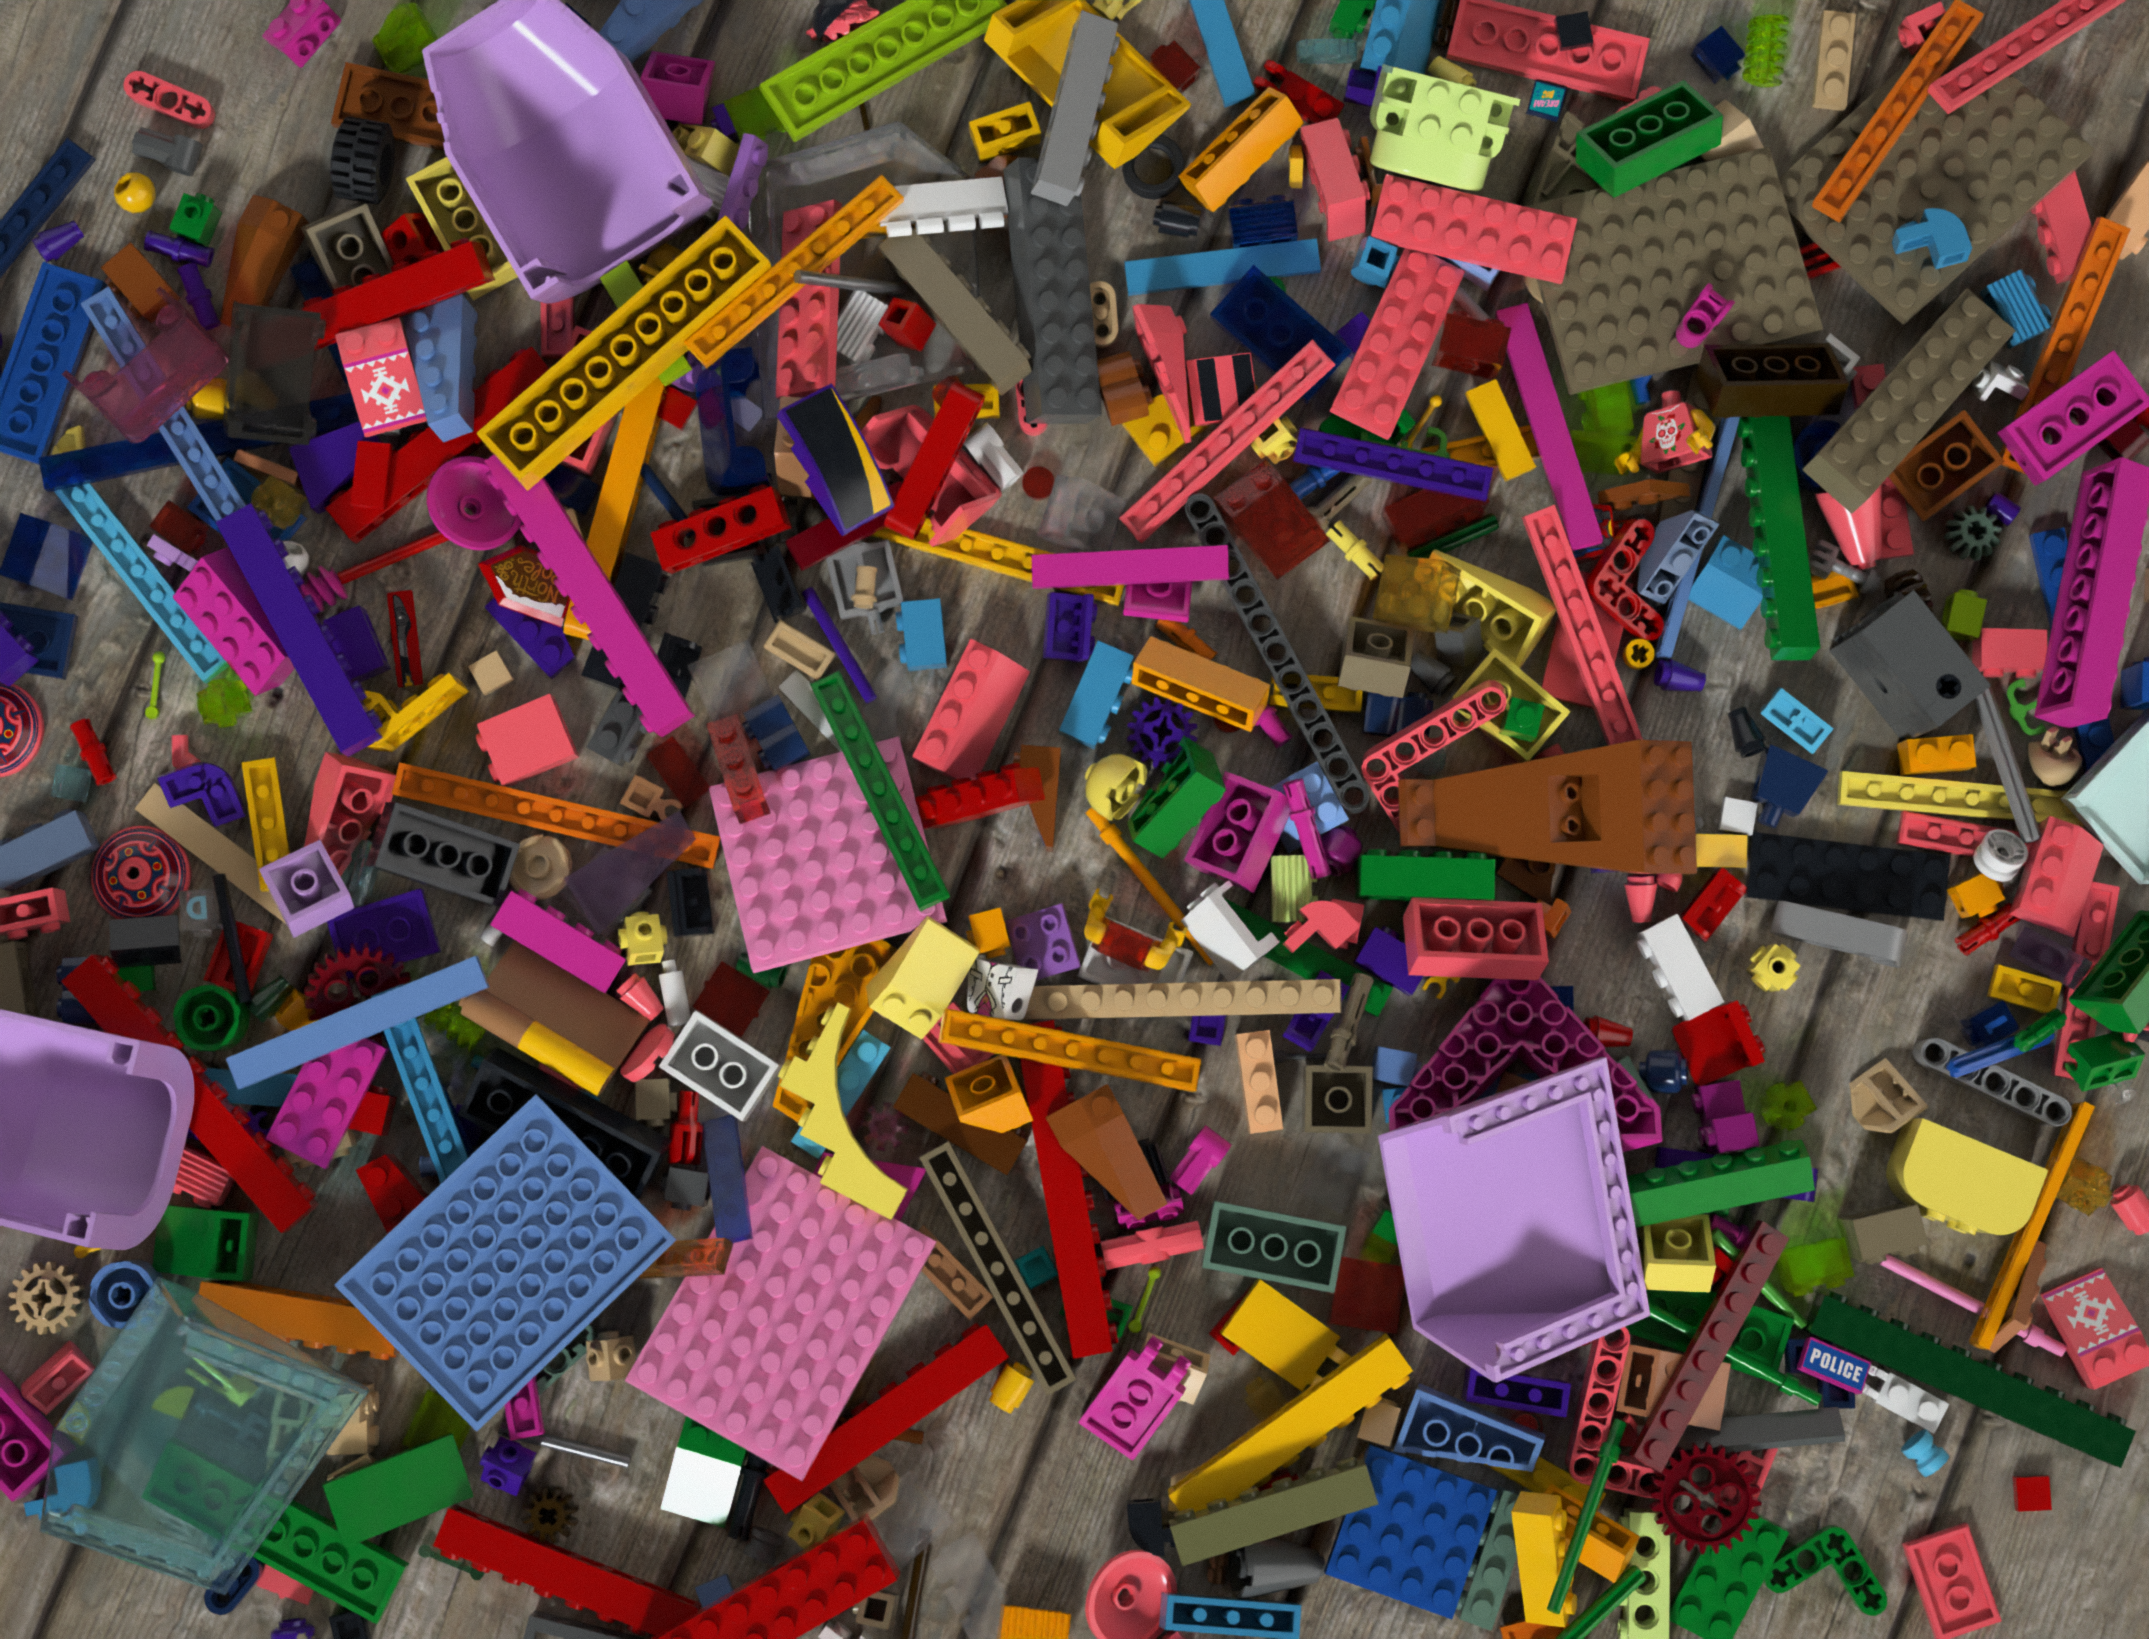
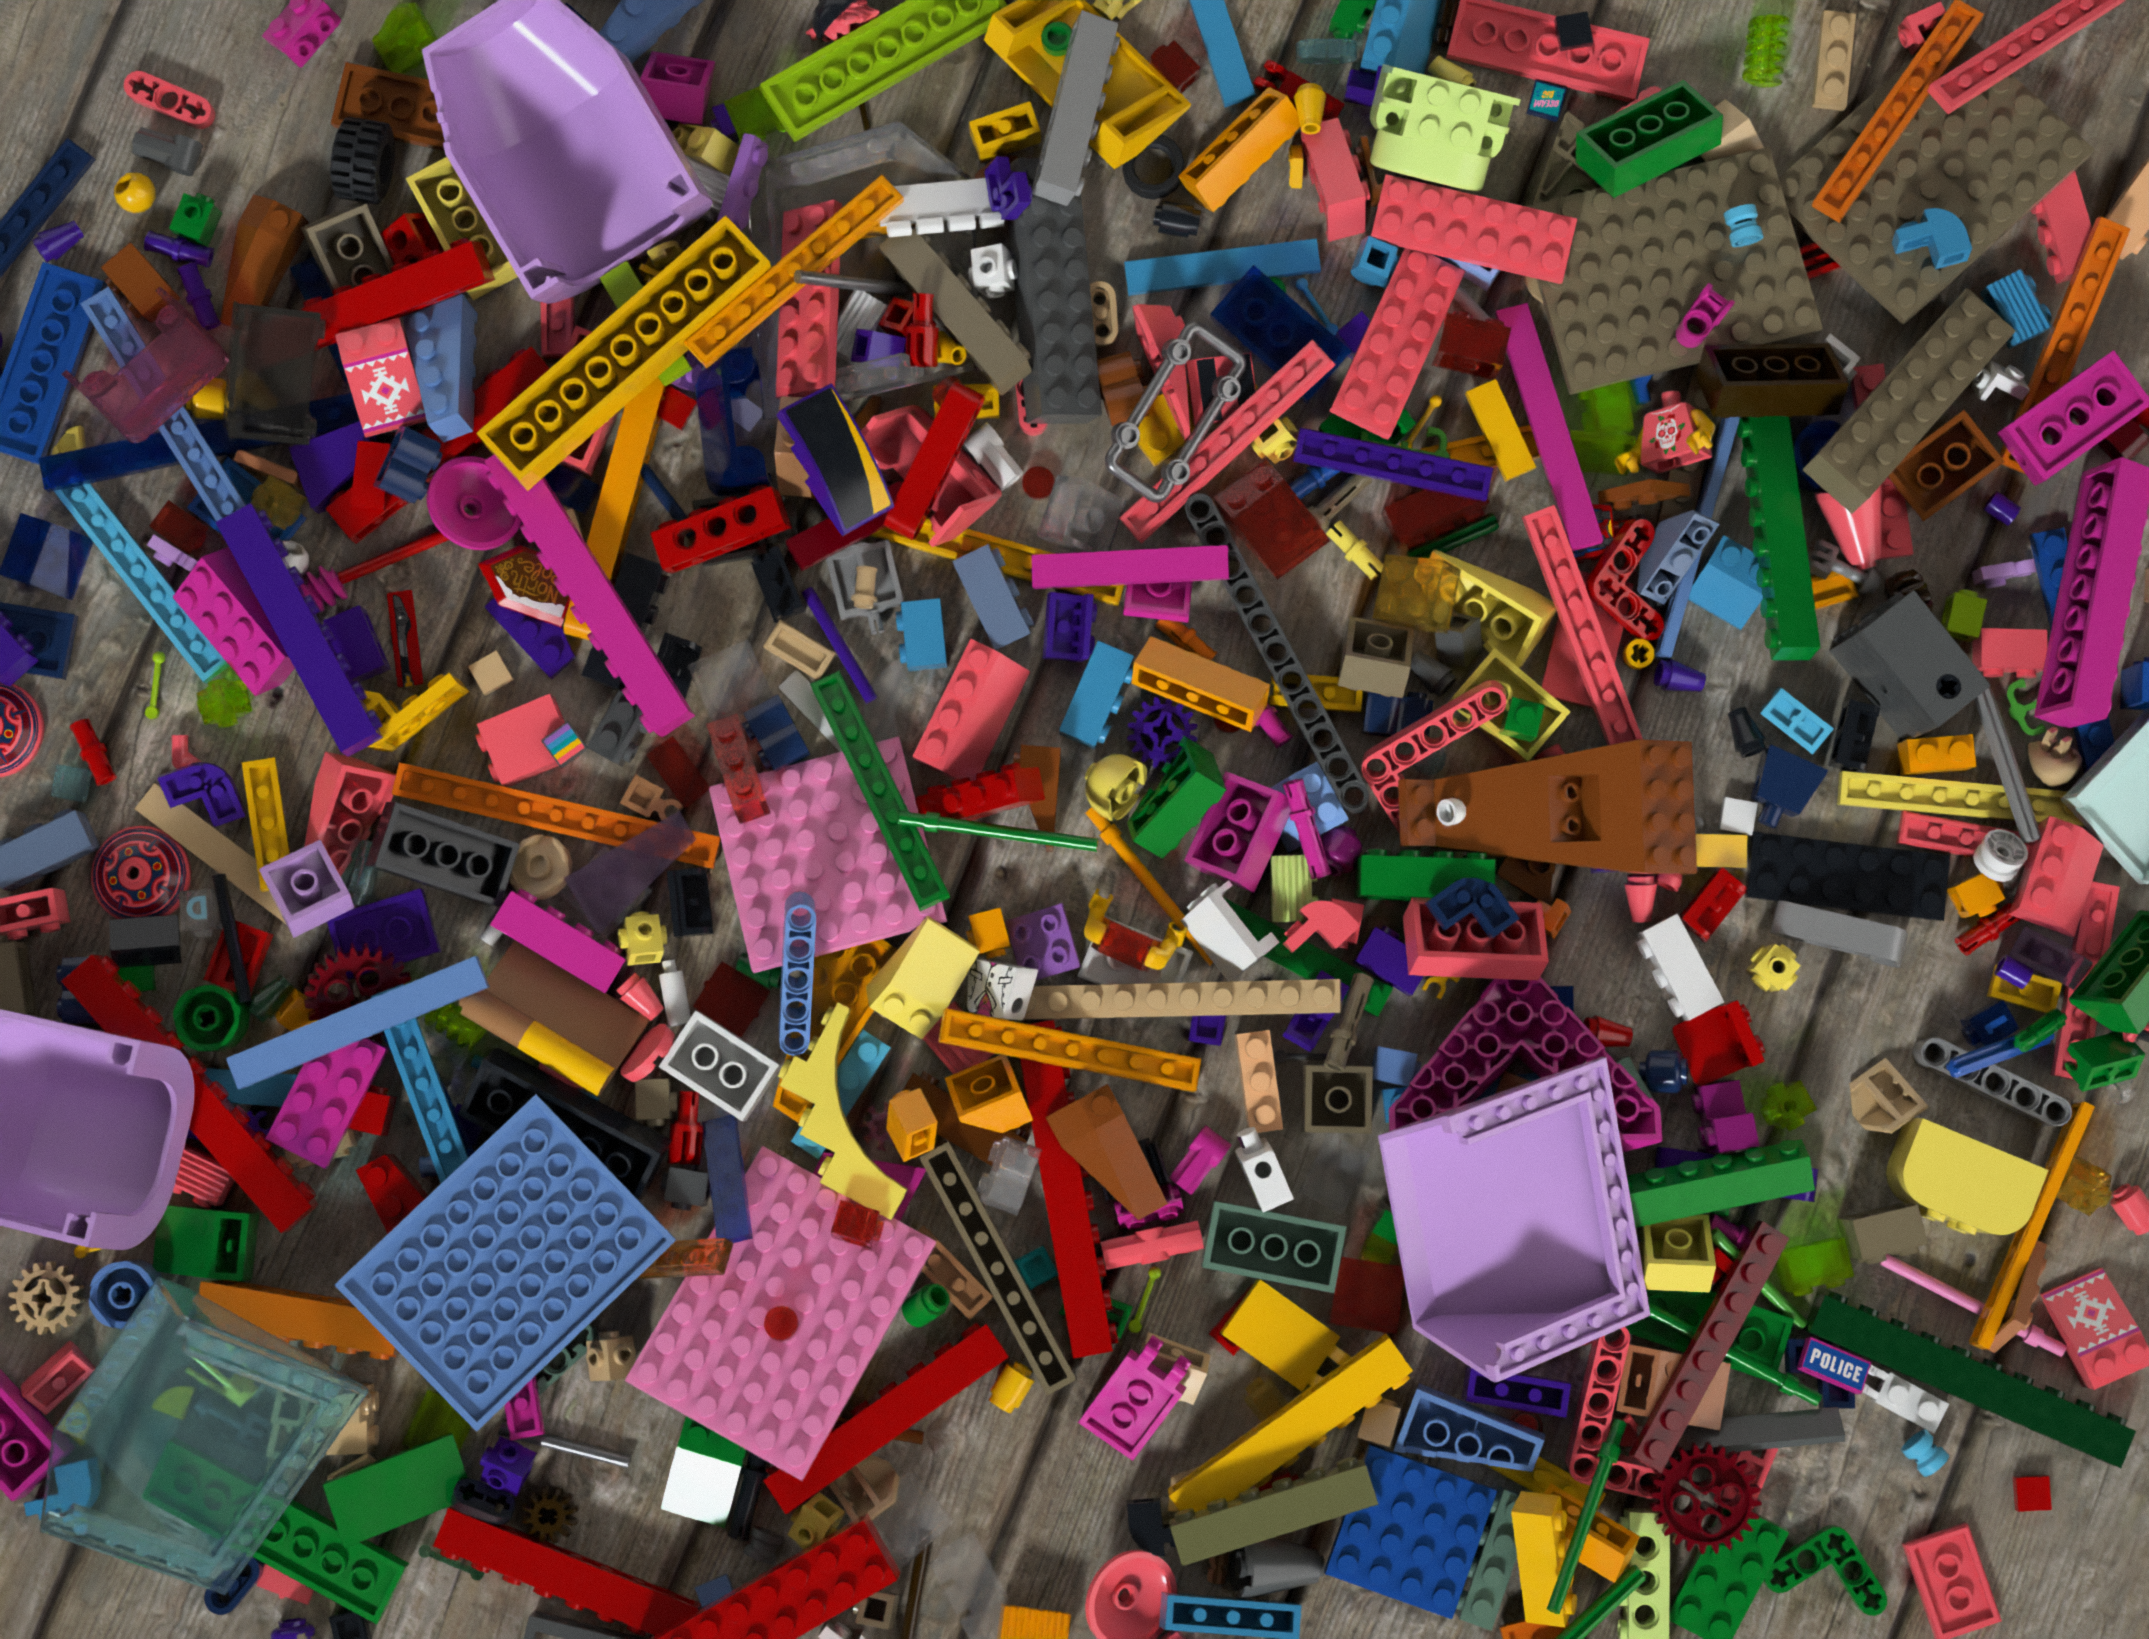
(408, 465): none -> dark blue brick
(483, 1502): none -> black beam
(564, 744): none -> tile
(664, 253): none -> light yellow tile
(781, 1323): none -> clear red tile
(795, 959): none -> medium blue beam
(857, 1224): none -> clear red brick
(874, 345): none -> dark purple brick
(911, 1124): none -> light orange brick
(922, 334): none -> red arm
(925, 1305): none -> green brick
(934, 822): none -> green bar
(949, 350): none -> yellow cone
(992, 270): none -> white brick
(993, 596): none -> sand blue brick
(1007, 189): none -> dark purple plate
(1010, 1174): none -> clear brick
(1056, 38): none -> green tile
(1127, 435): none -> flat silver bar
(1262, 222): clear blue brick -> none
(1262, 1170): none -> white torso
(1302, 285): none -> dark azure hinge
(1310, 107): none -> yellow cone
(1451, 811): none -> white hinge
(1473, 896): none -> dark blue plate
(1719, 55): clear blue brick -> none
(1743, 225): none -> medium azure wheel
(1854, 736): none -> black hinge
(1977, 523): sand green gear -> none
(1997, 574): none -> lavender plate
(2013, 971): none -> dark purple hinge

